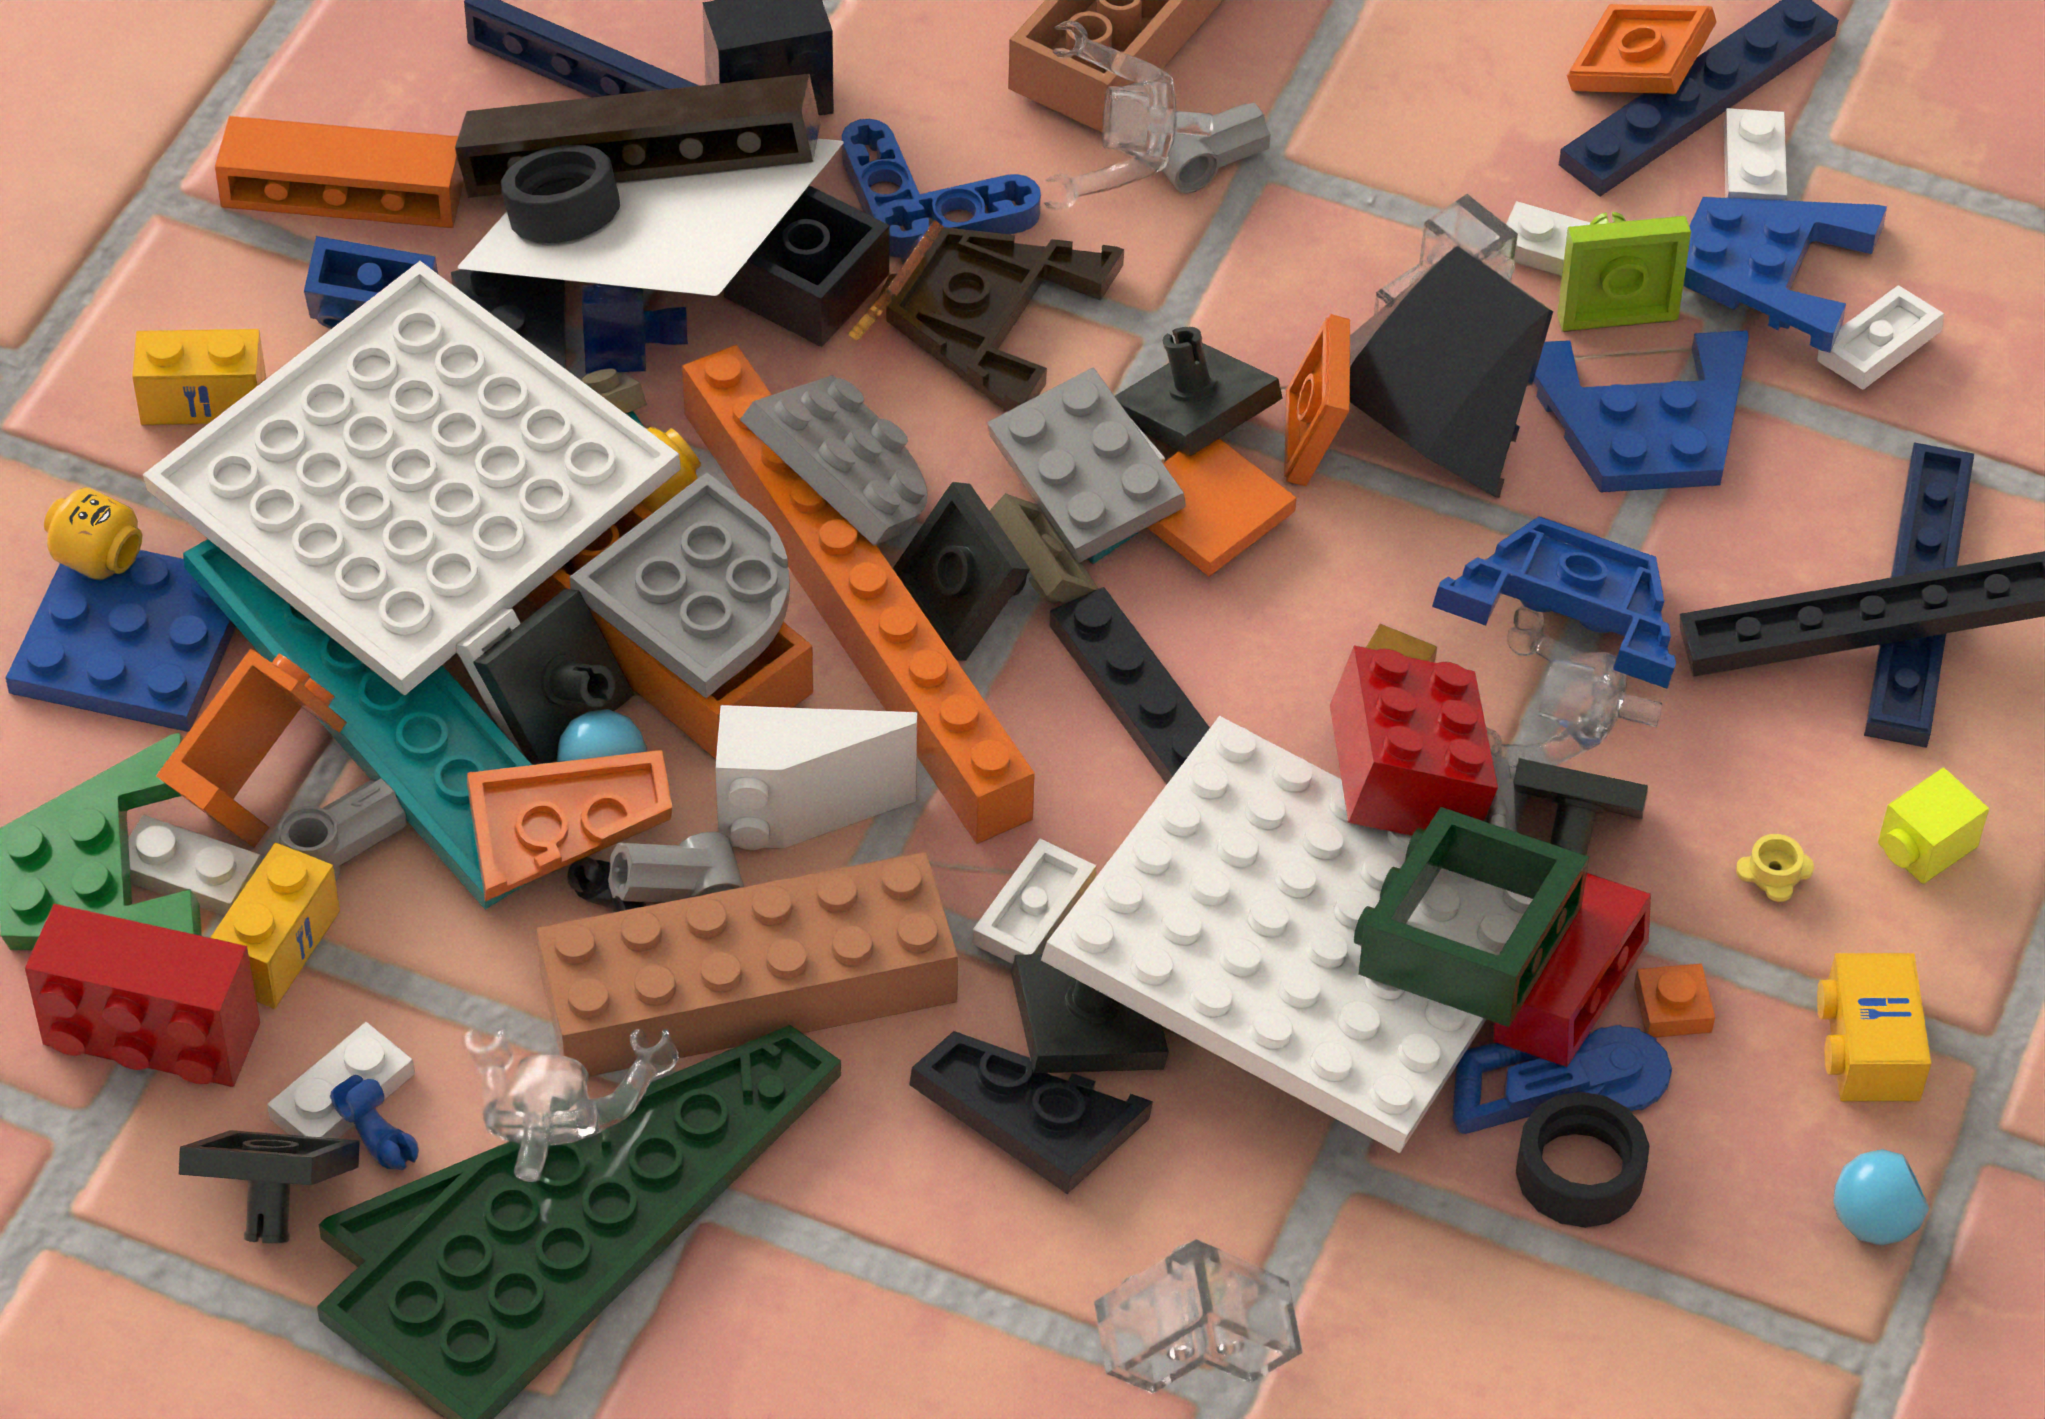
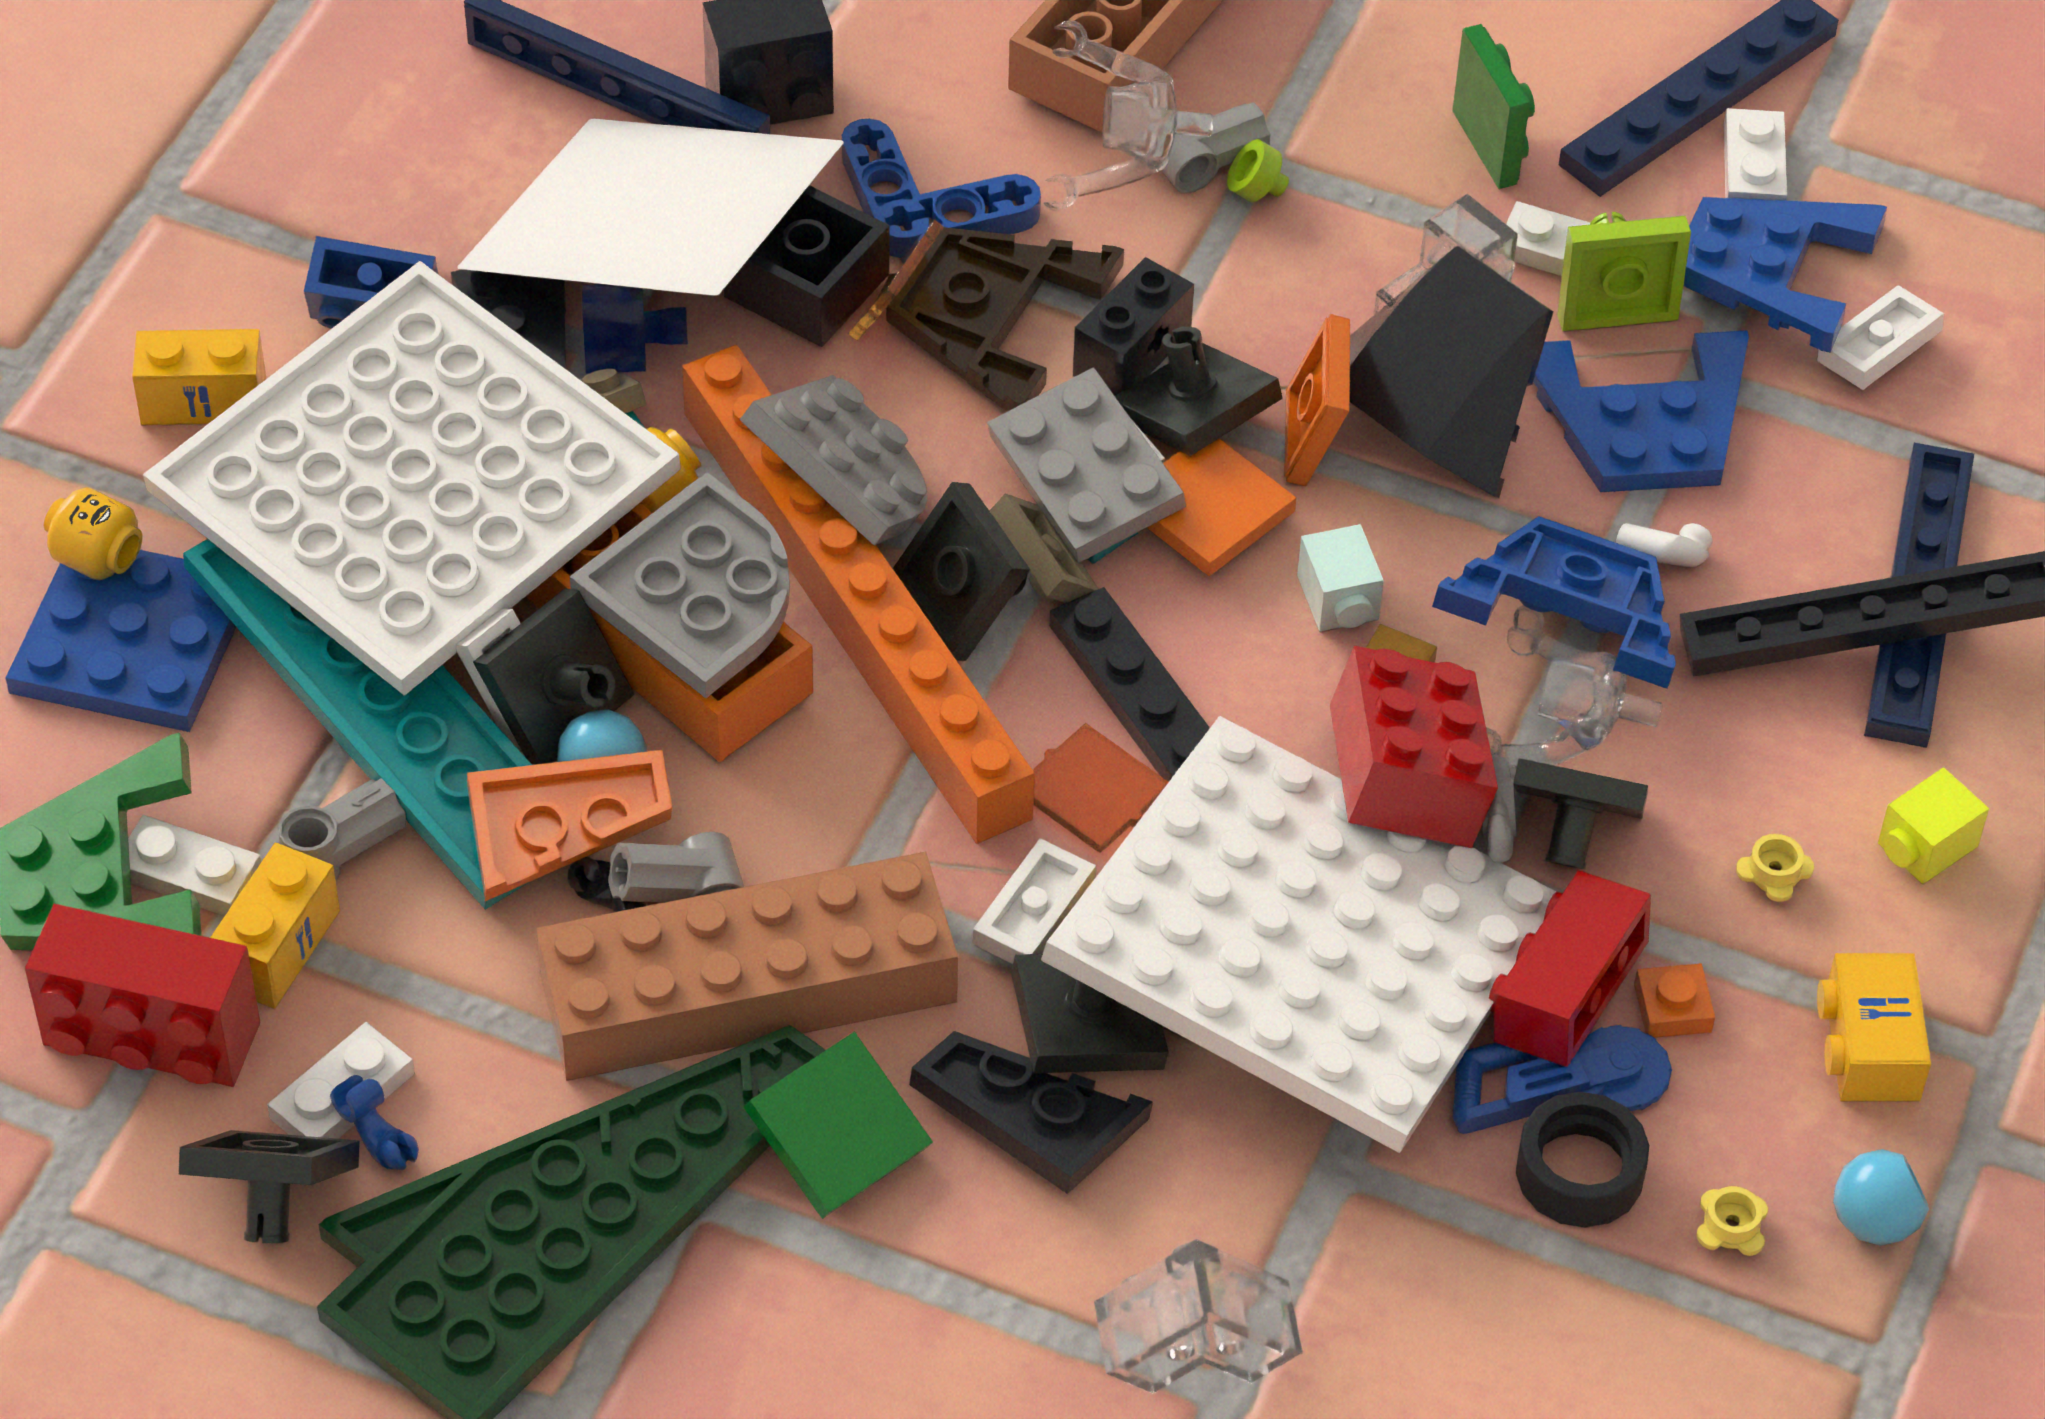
(238, 734): orange panel -> none
(339, 172): orange brick -> none
(550, 1099): clear piece -> none
(560, 193): black tyre -> none
(650, 131): dark brown brick -> none
(809, 771): white slope -> none
(838, 1124): none -> green tile
(1094, 787): none -> clear orange piece
(1128, 325): none -> black brick
(1257, 172): none -> lime tile
(1340, 578): none -> light aqua brick
(1453, 971): dark green window -> none
(1492, 105): none -> green tile
(1642, 48): orange plate -> none
(1684, 550): none -> white arm
(1736, 1205): none -> light yellow plate

